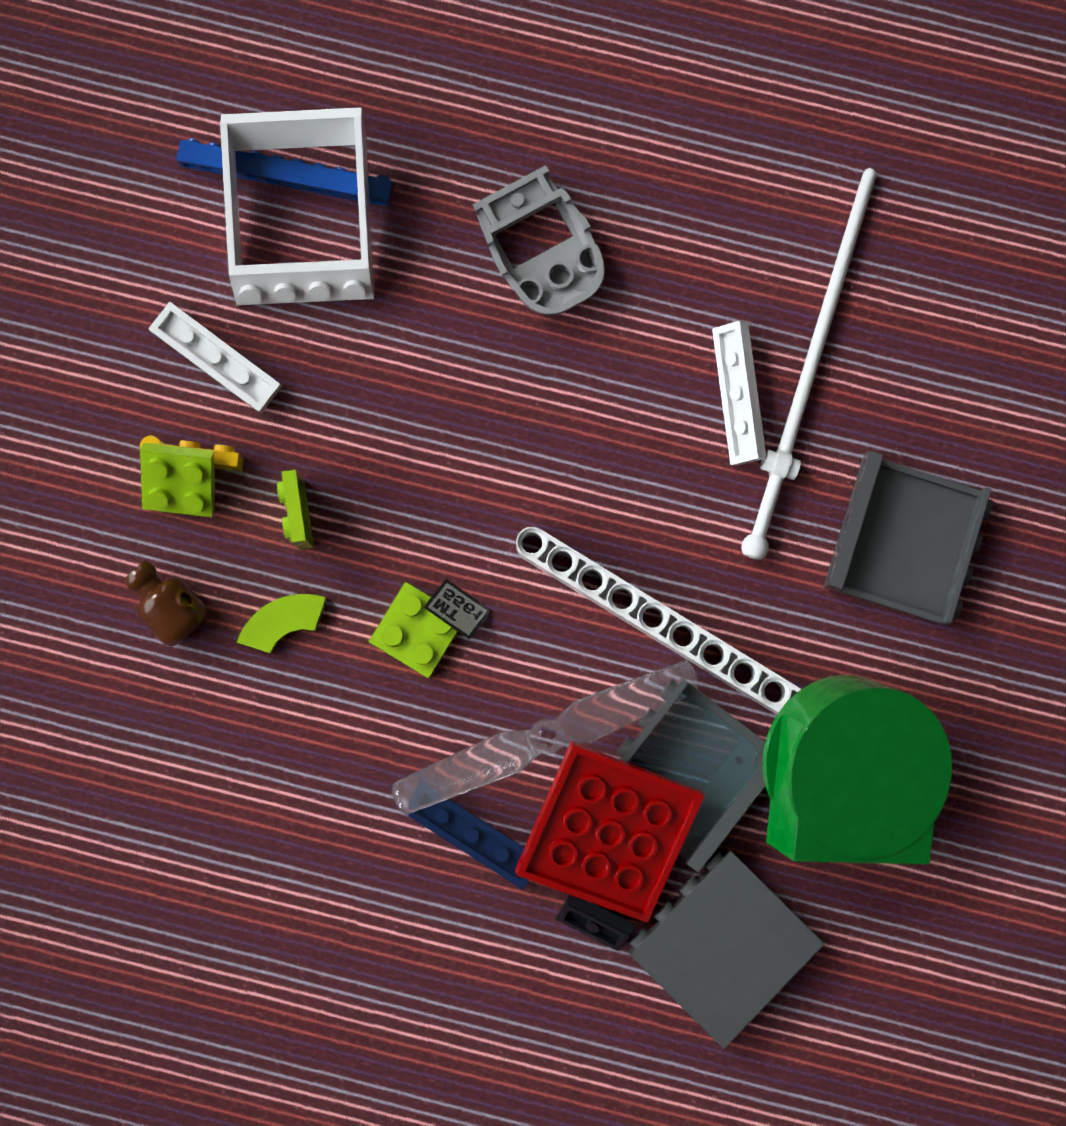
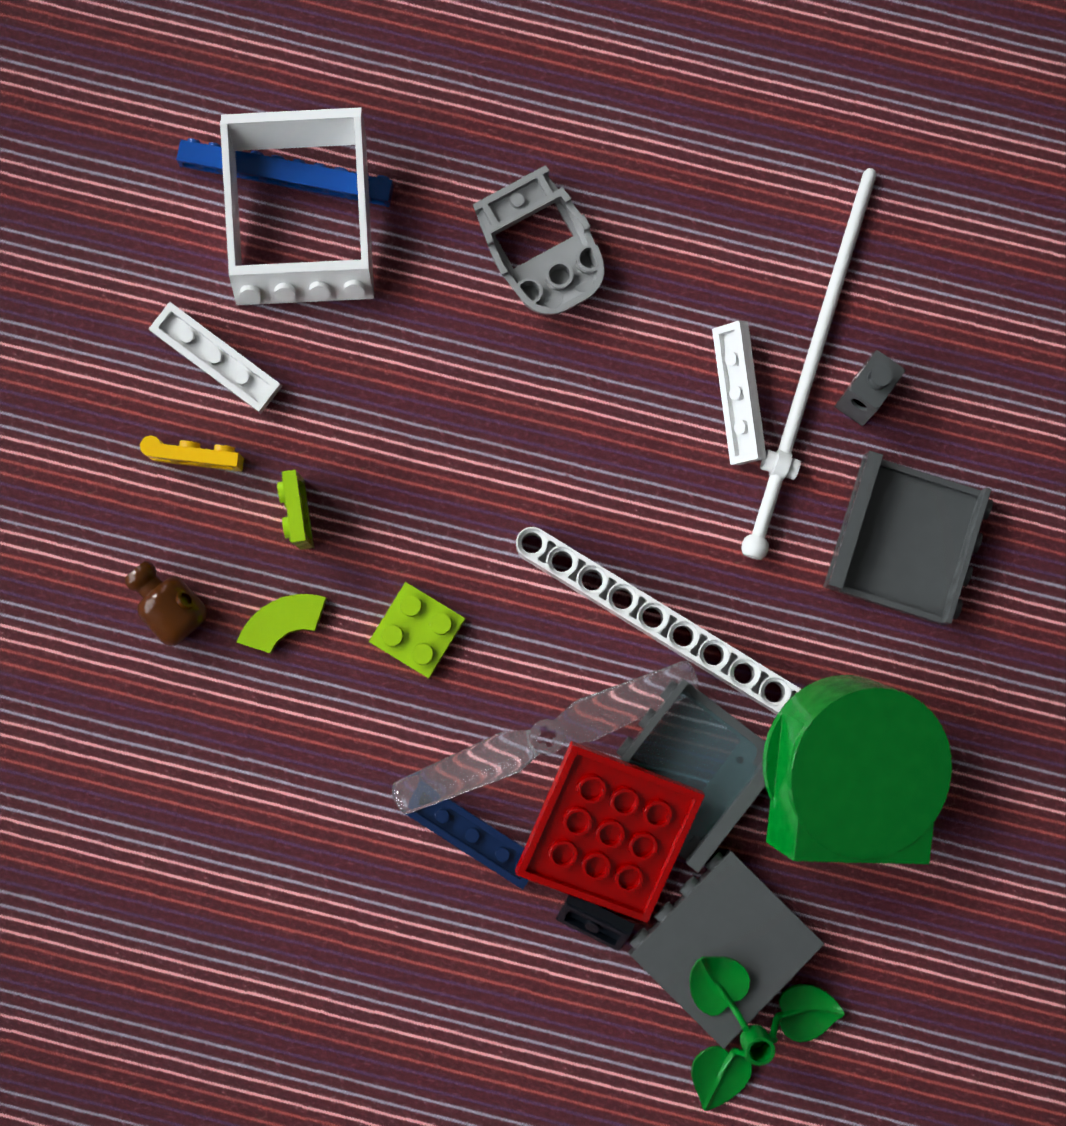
(177, 479): lime plate -> none
(457, 609): clear smoke sticker -> none
(720, 982): none -> green plant
(870, 387): none -> dark grey torso

